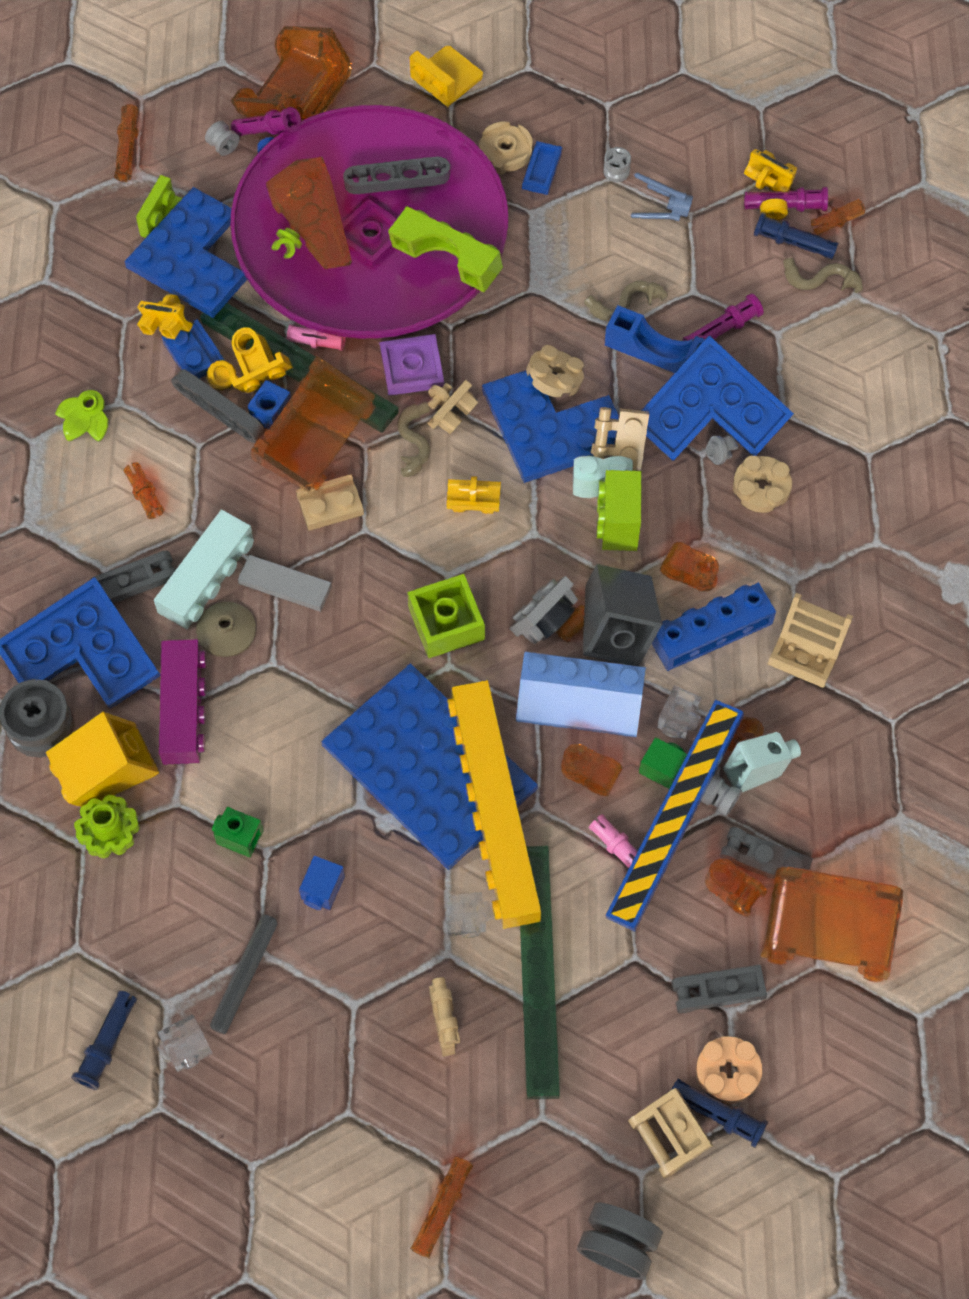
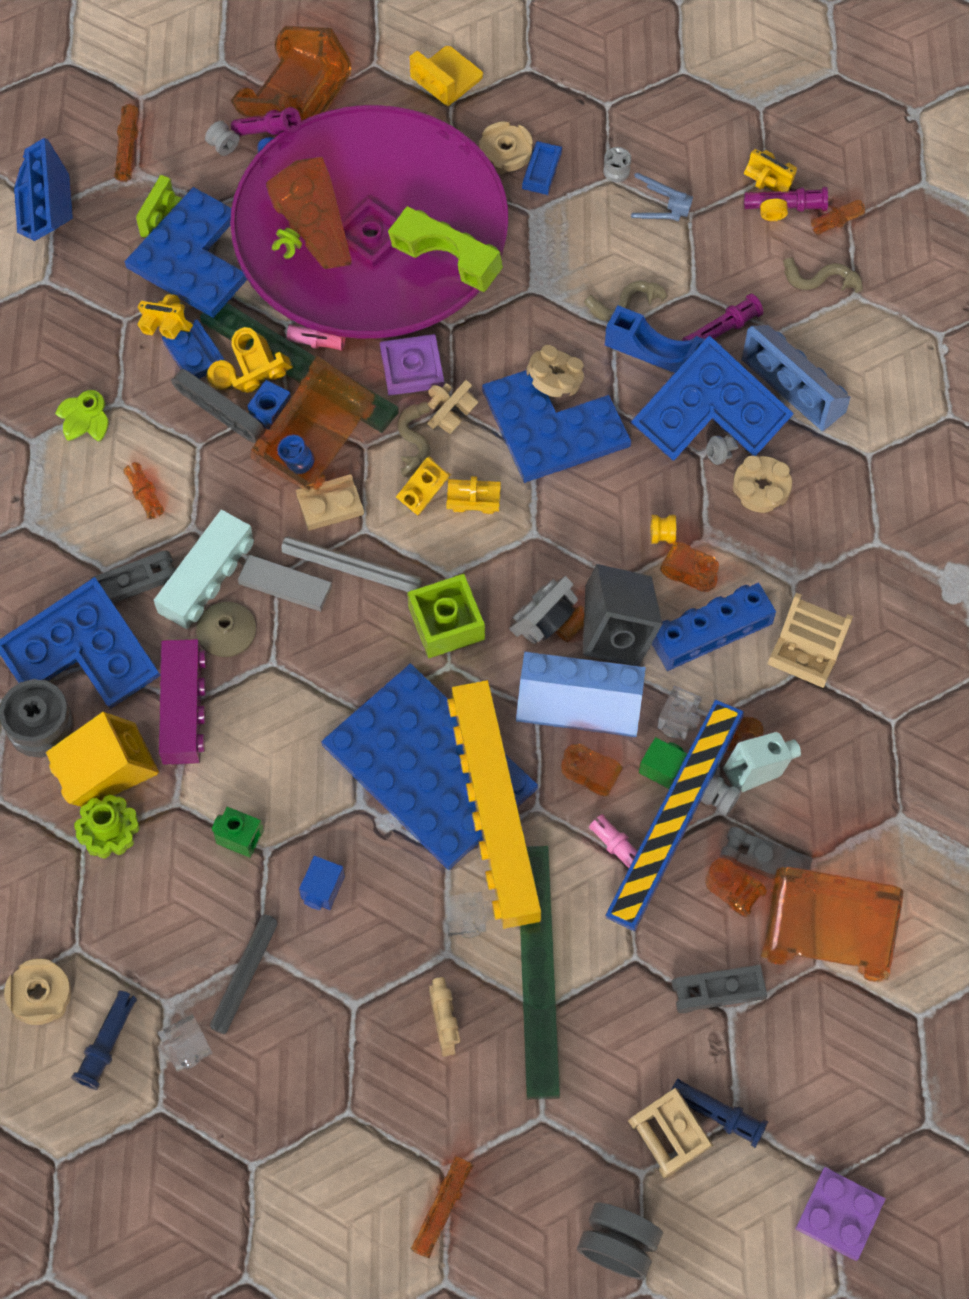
(42, 192): none -> blue wedge
(51, 1004): none -> tan plate
(296, 454): none -> blue wheel
(350, 564): none -> light grey axle
(395, 170): dark grey beam -> none
(423, 486): none -> yellow hips
(592, 469): light aqua brick -> none
(619, 510): lime brick -> none
(630, 435): tan plate -> none
(663, 529): none -> yellow wheel
(741, 1055): light nougat plate -> none
(782, 232): dark blue pin -> none
(794, 376): none -> medium blue slope
(840, 1214): none -> medium lavender plate

